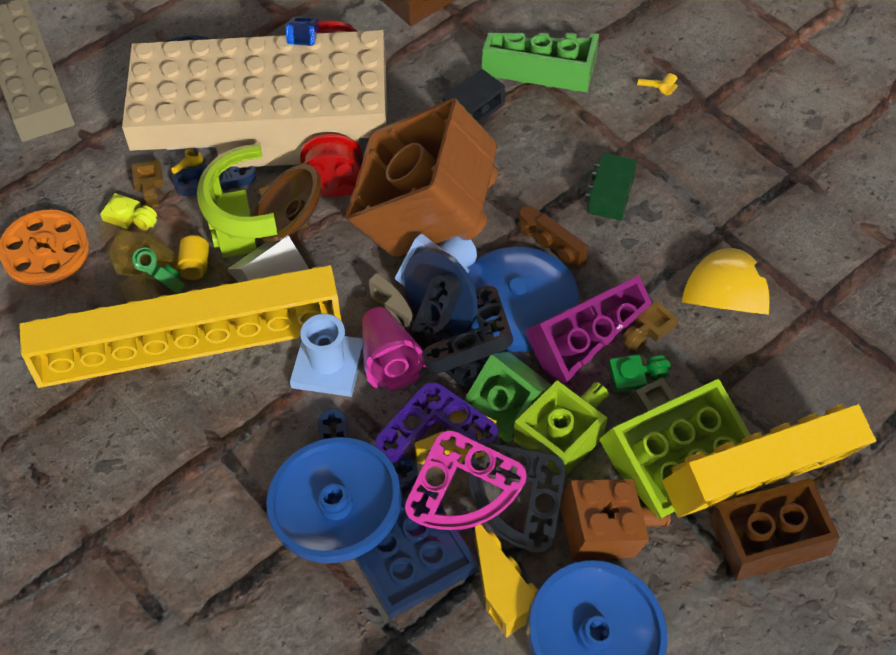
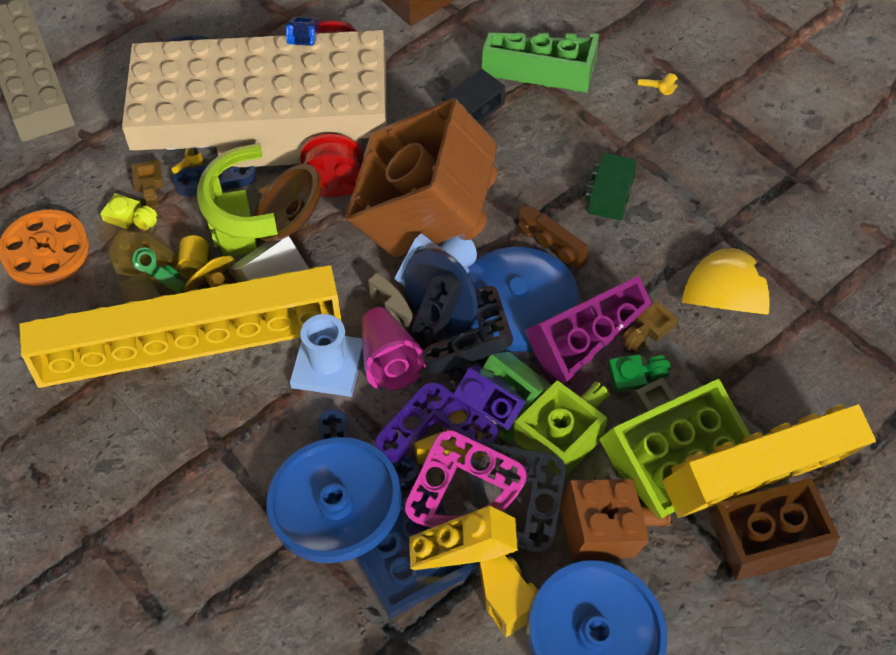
(210, 273): none -> yellow shield
(464, 540): none -> yellow slope
(490, 396): none -> dark purple slope

